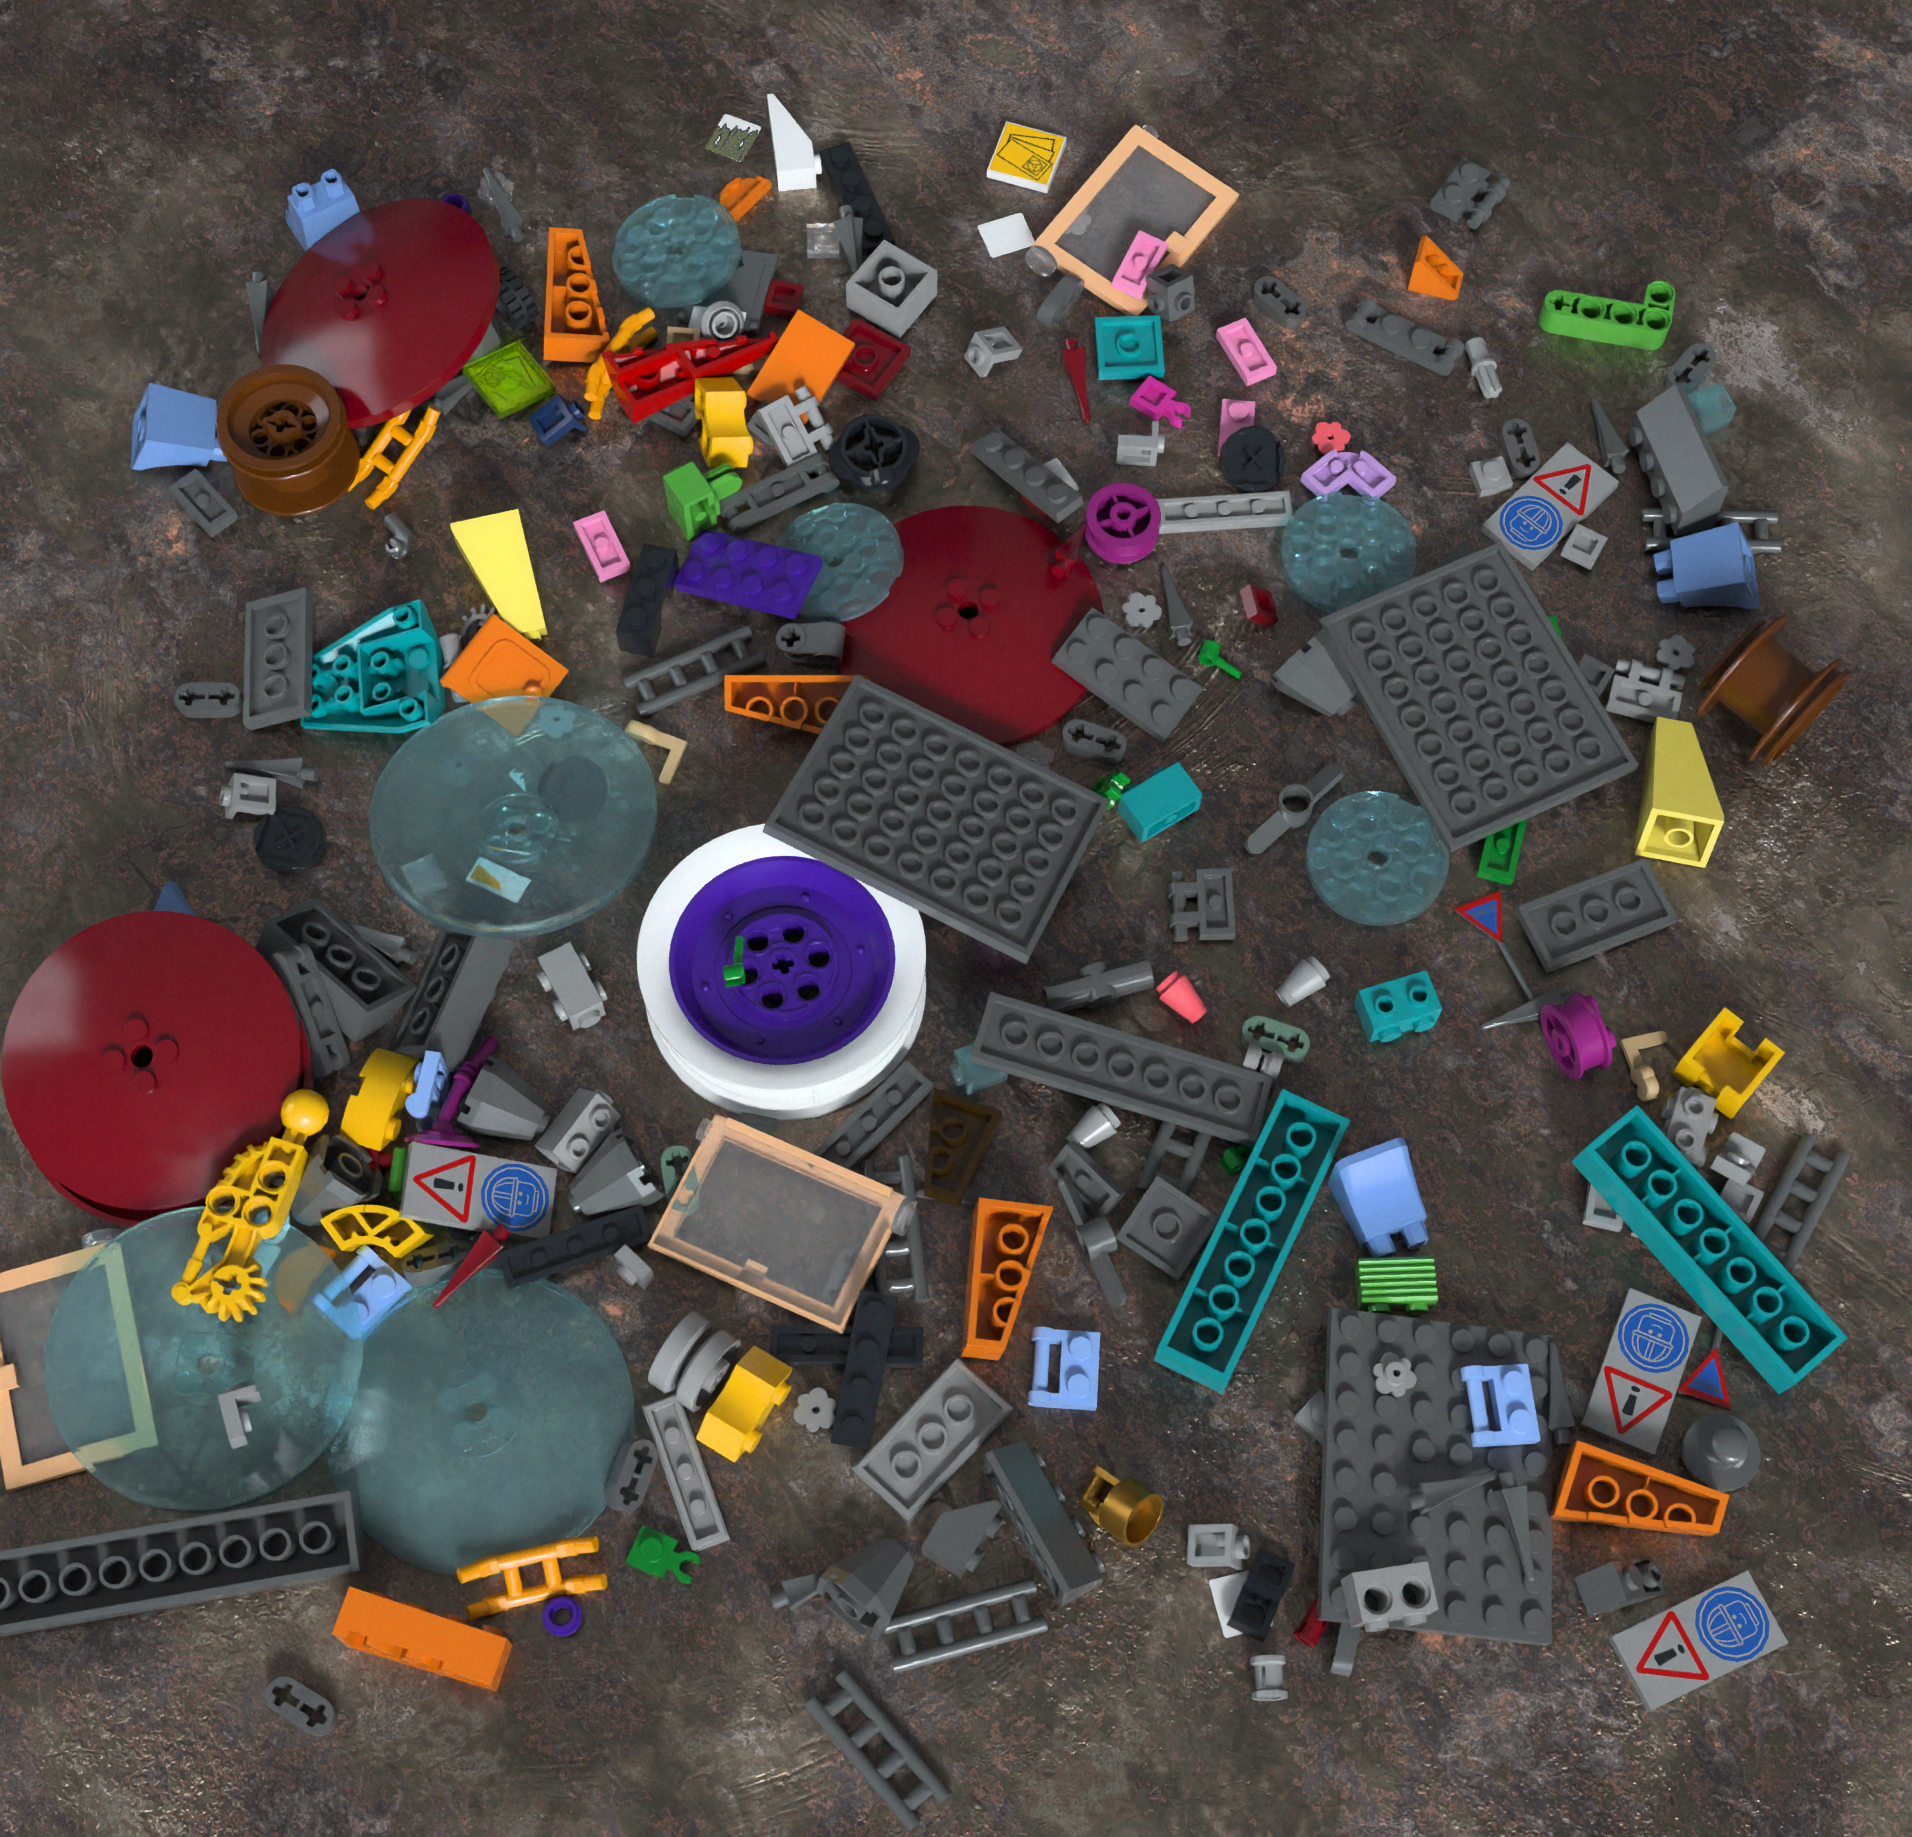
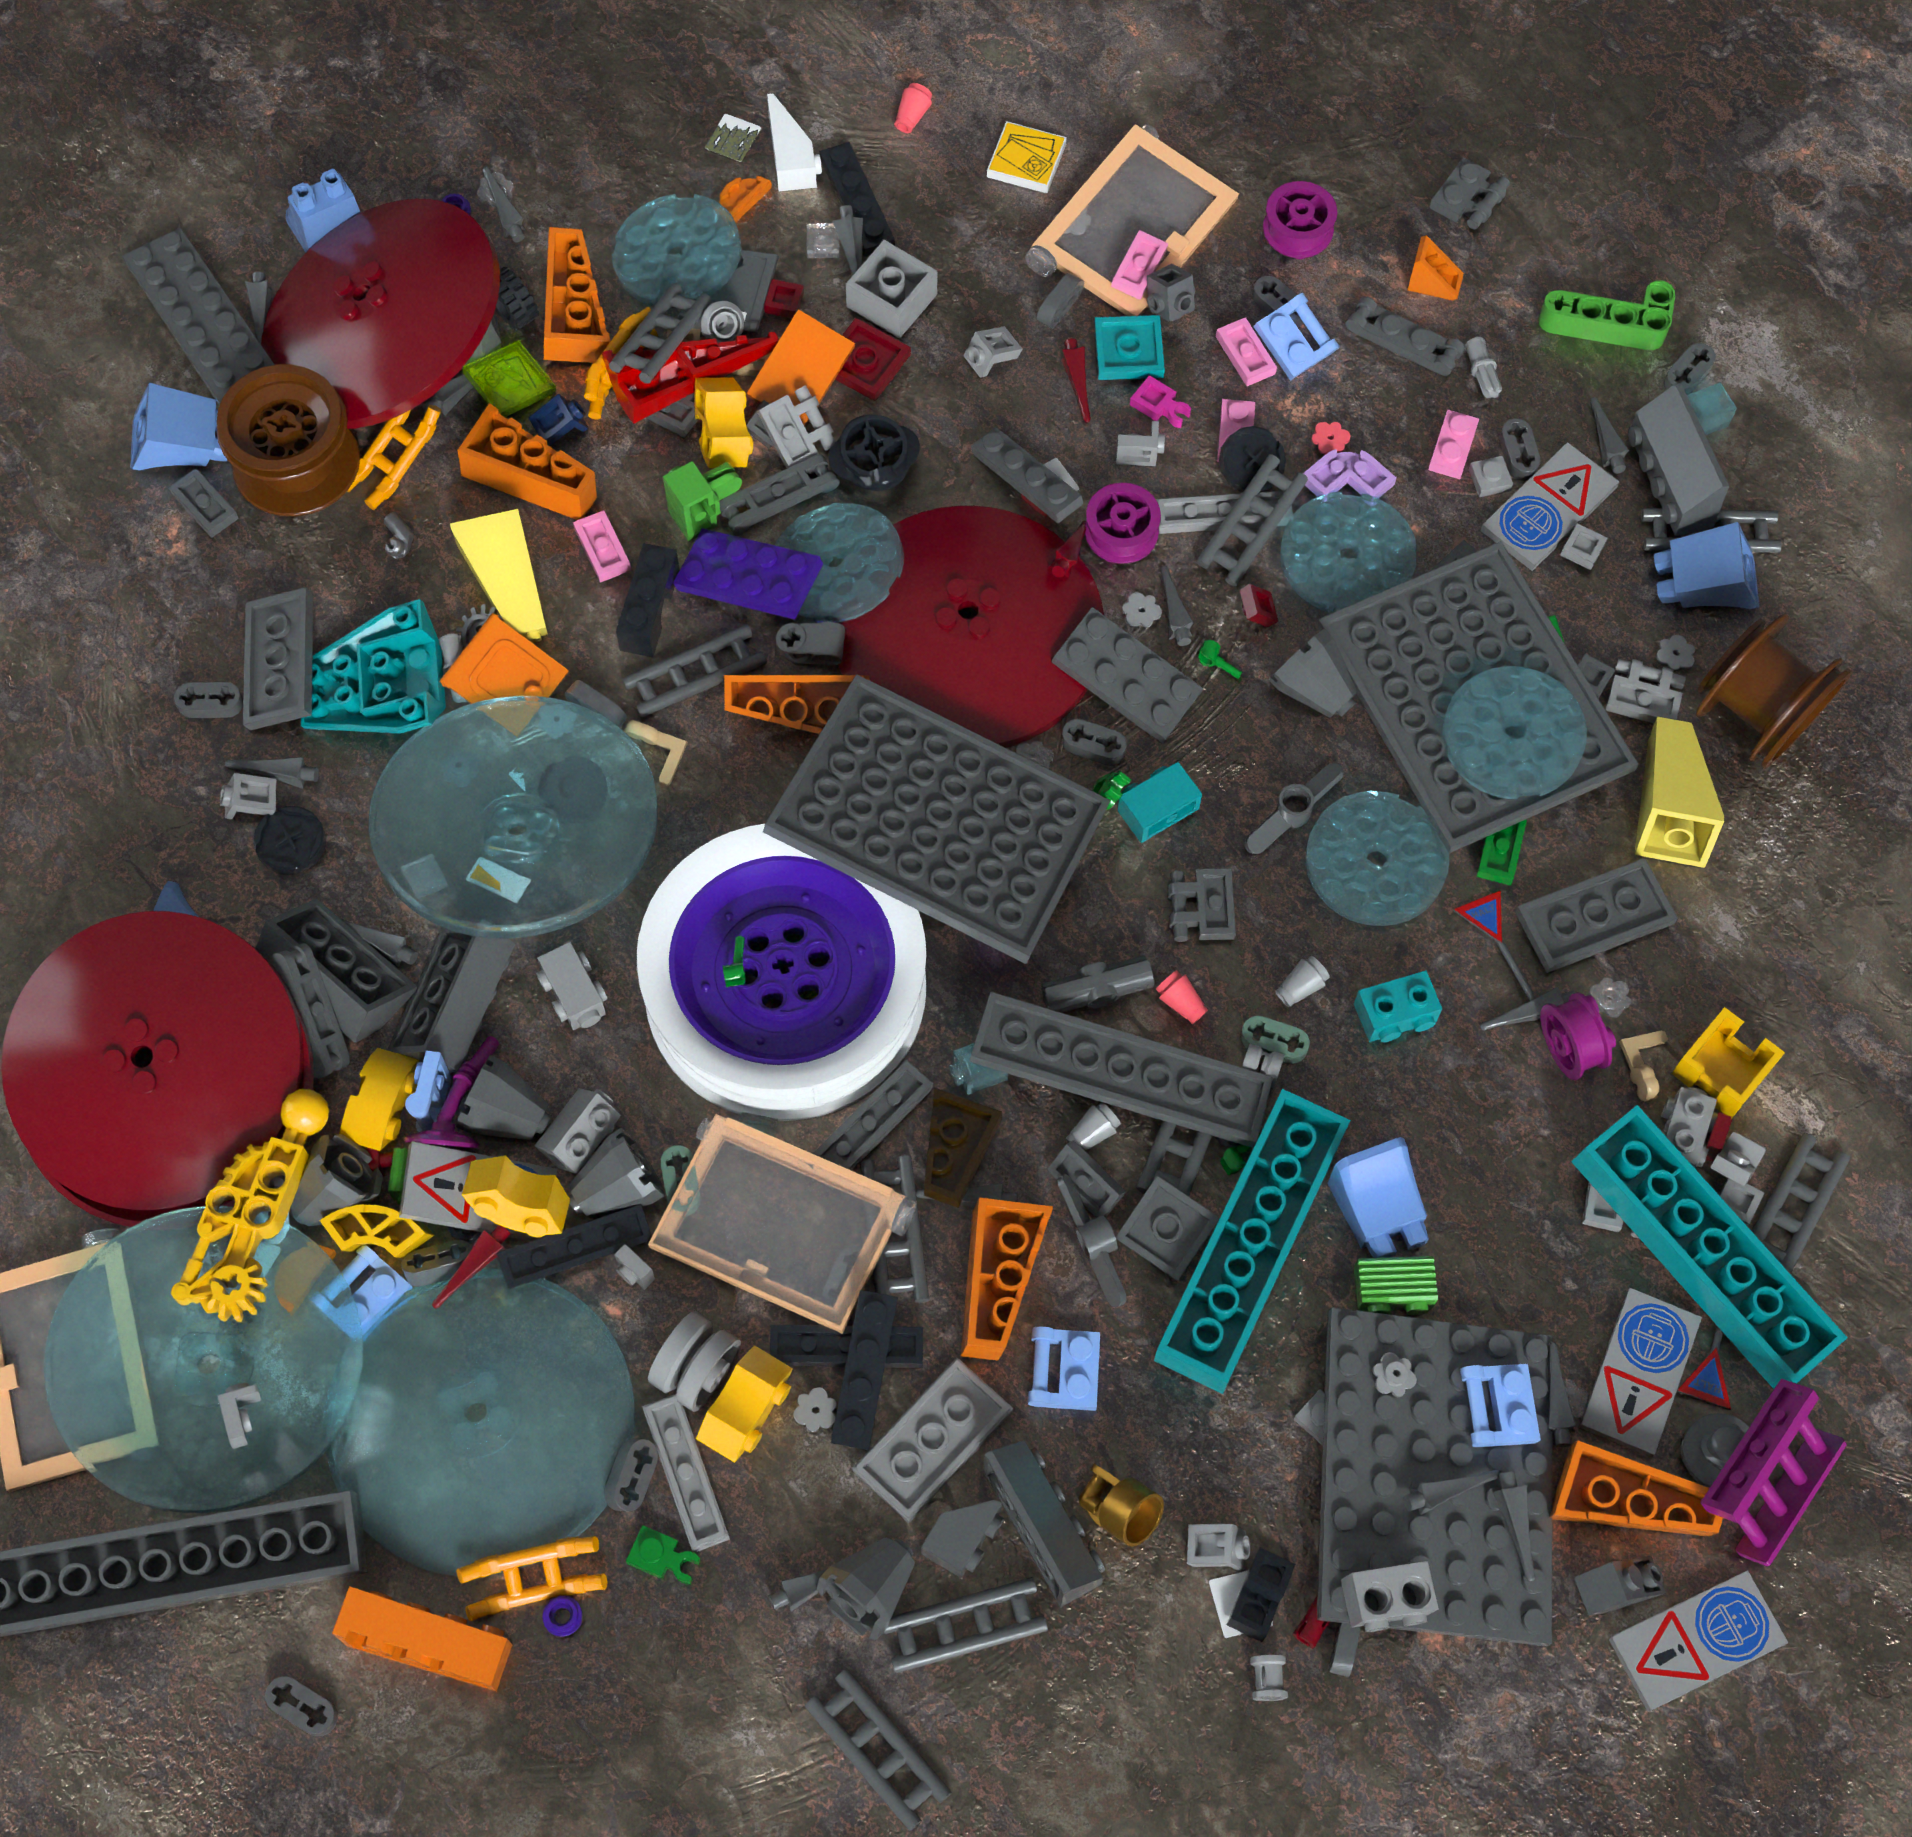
(196, 311): none -> dark grey plate
(516, 1197): none -> yellow brick
(524, 466): none -> orange wedge
(586, 696): none -> flat silver beam
(664, 348): none -> dark grey bar
(912, 107): none -> coral cone
(1006, 235): white sticker -> none
(1254, 540): none -> dark grey bar
(1287, 341): none -> light blue plate
(1300, 219): none -> magenta wheel
(1453, 444): none -> bright pink plate
(1509, 766): none -> clear light blue plate
(1616, 991): none -> clear plant
(1718, 1136): none -> dark red tile
(1755, 1459): none -> magenta fence

